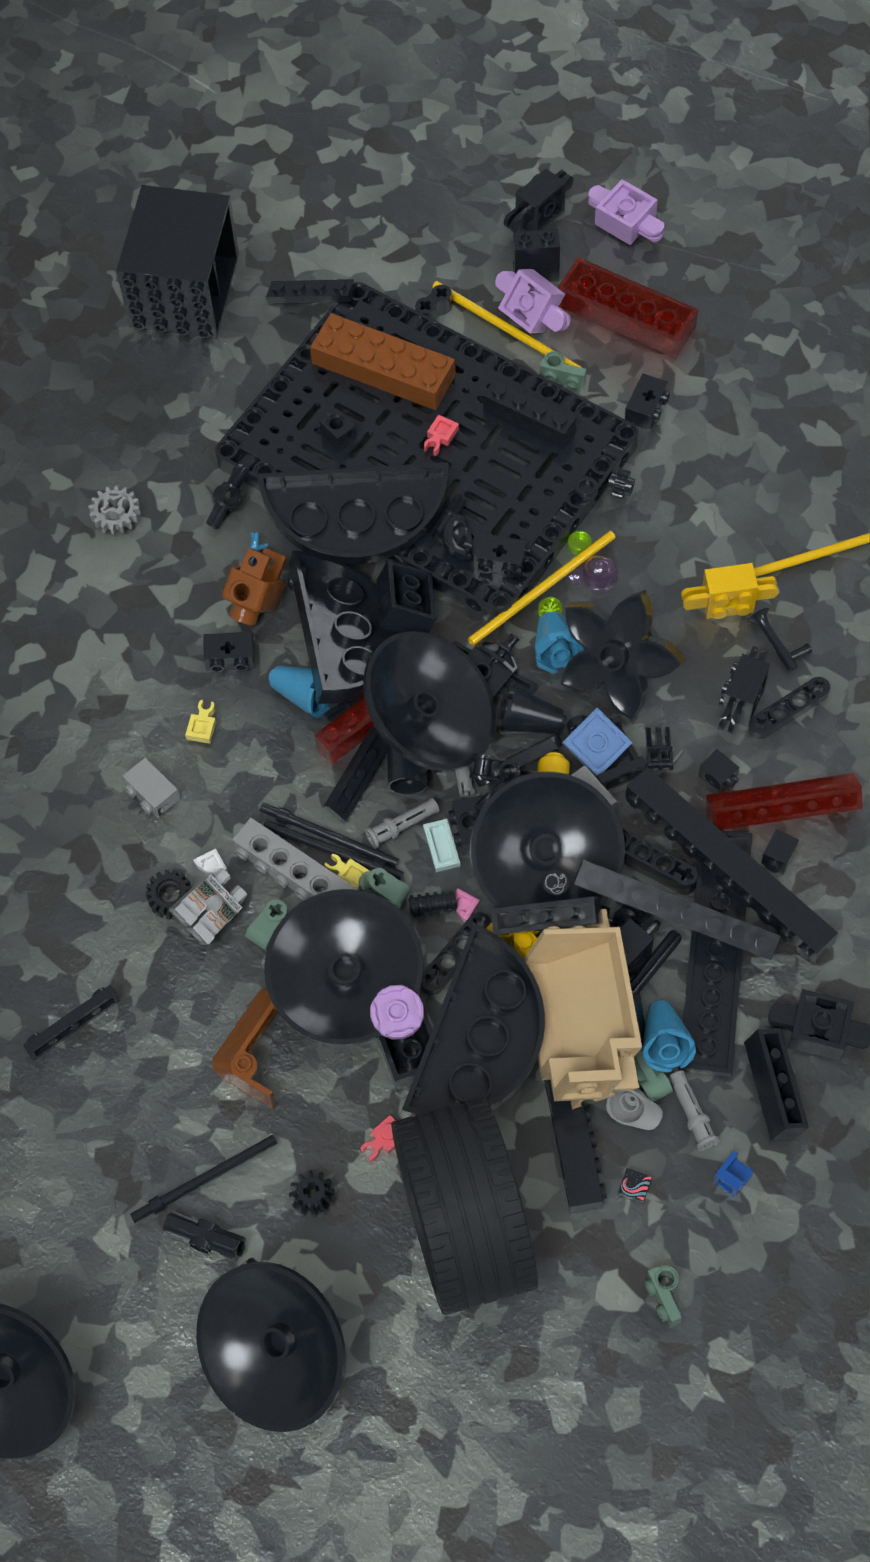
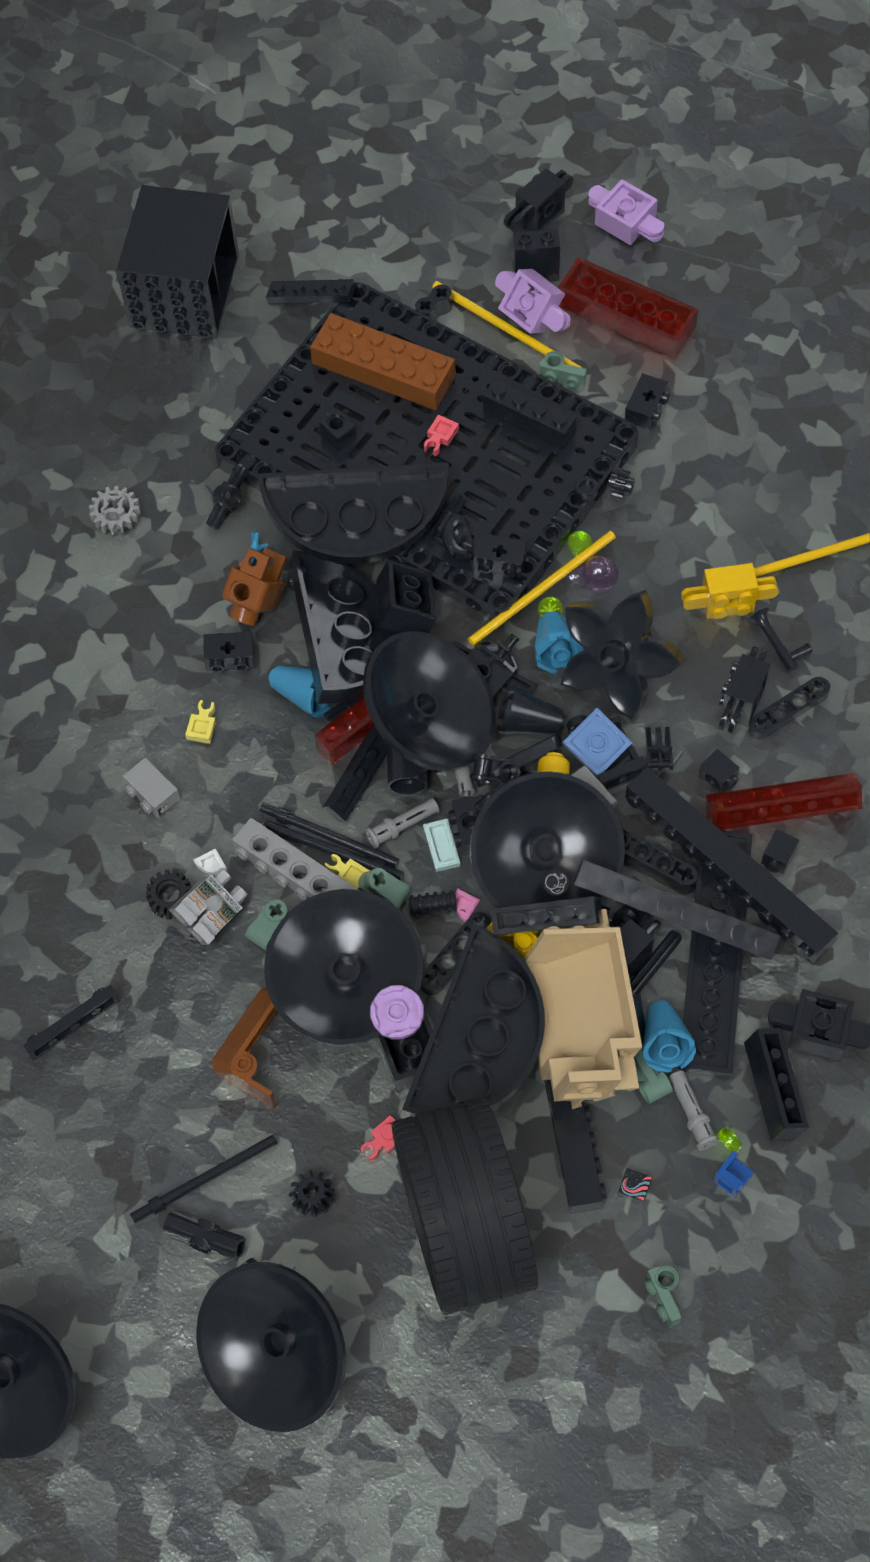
(637, 1113): light grey cap -> none
(729, 1139): none -> clear neon green tile

